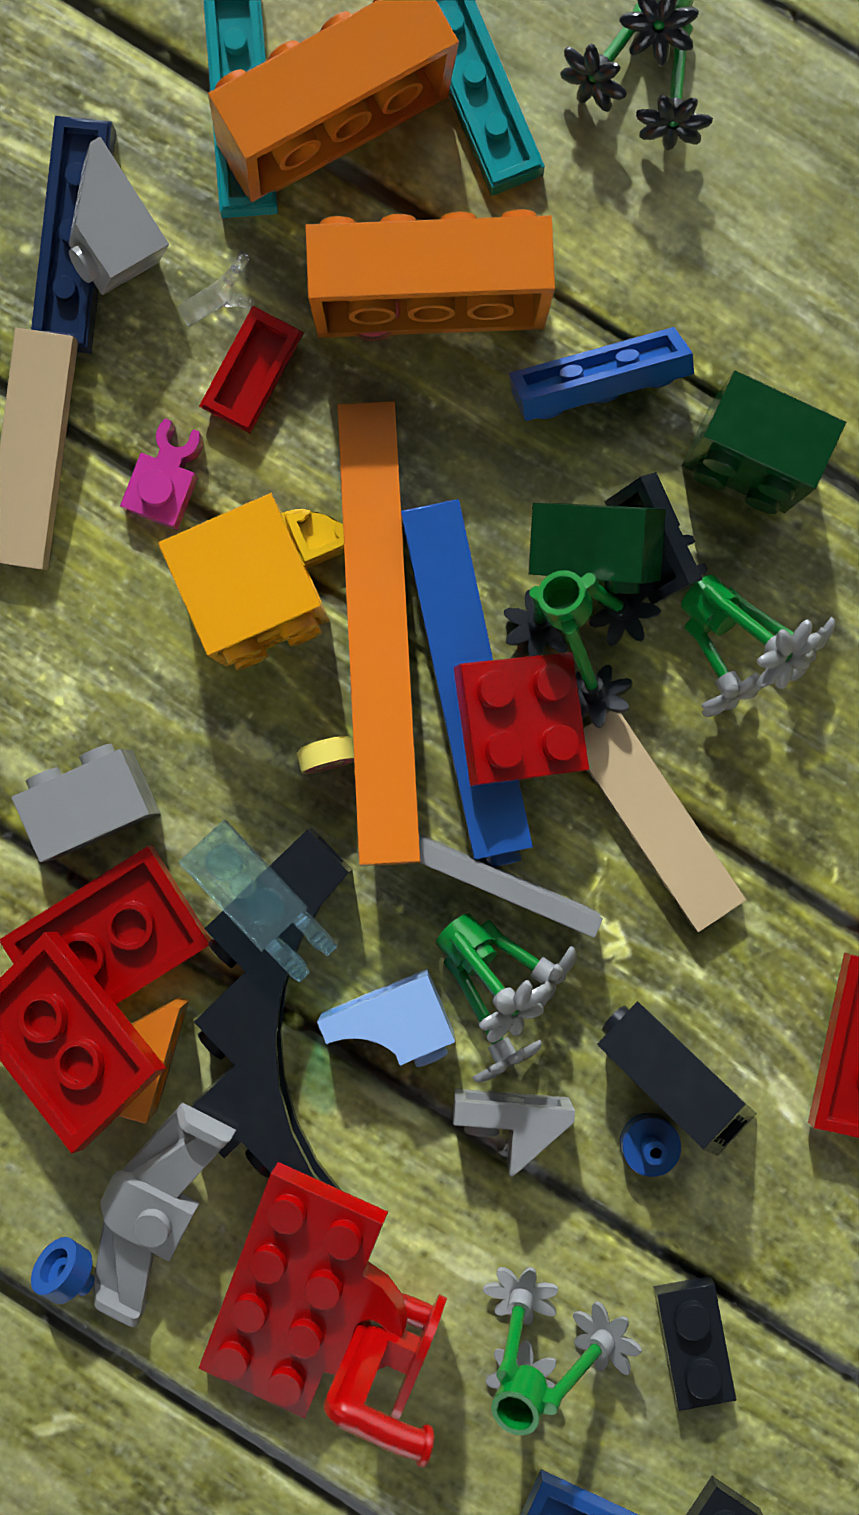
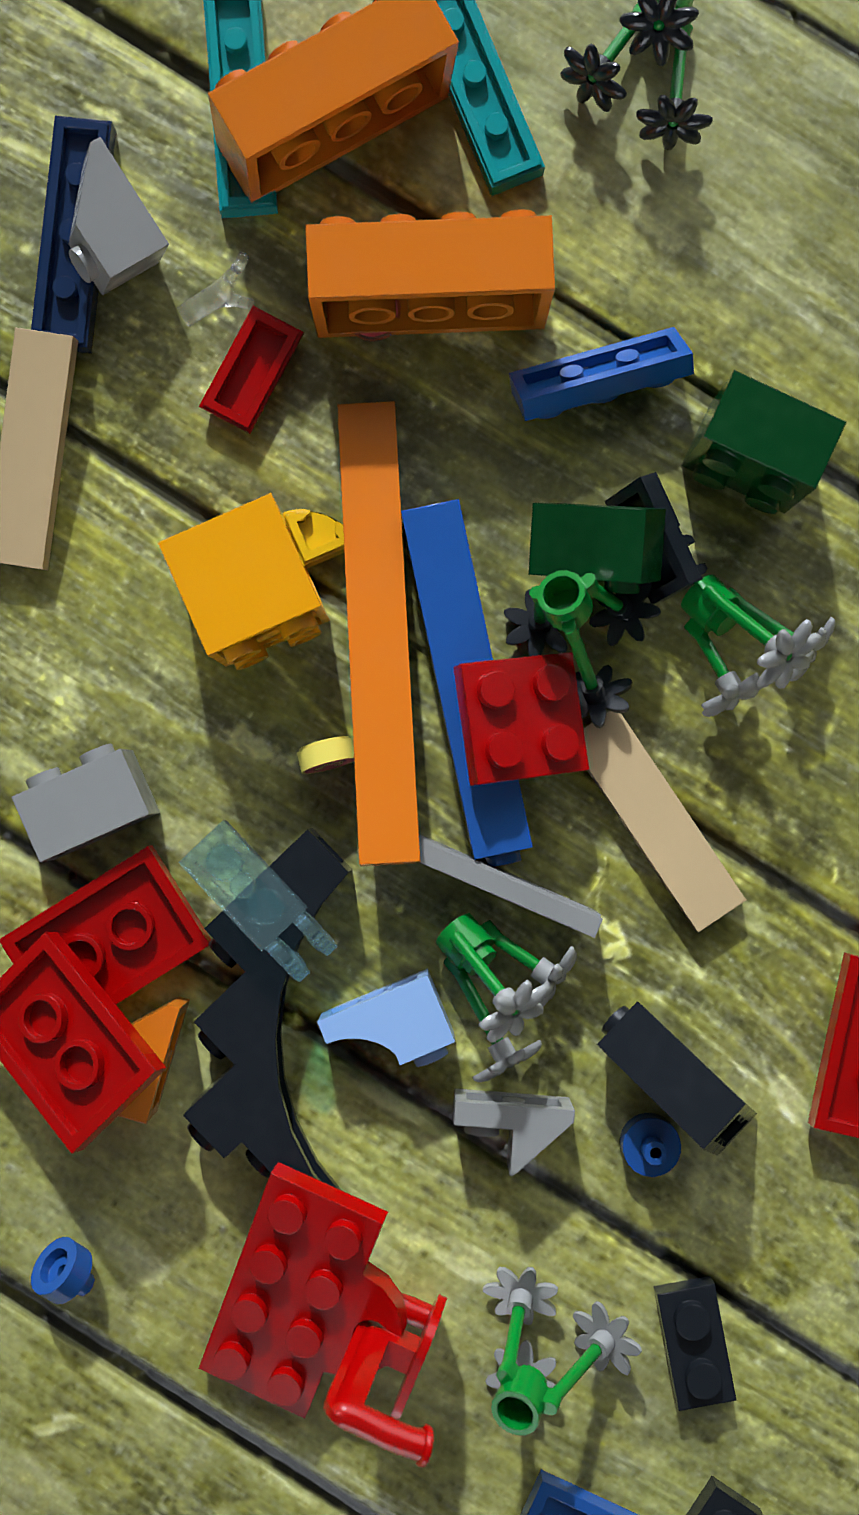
(147, 1209): light grey plate -> none
(161, 485): dark pink plate -> none

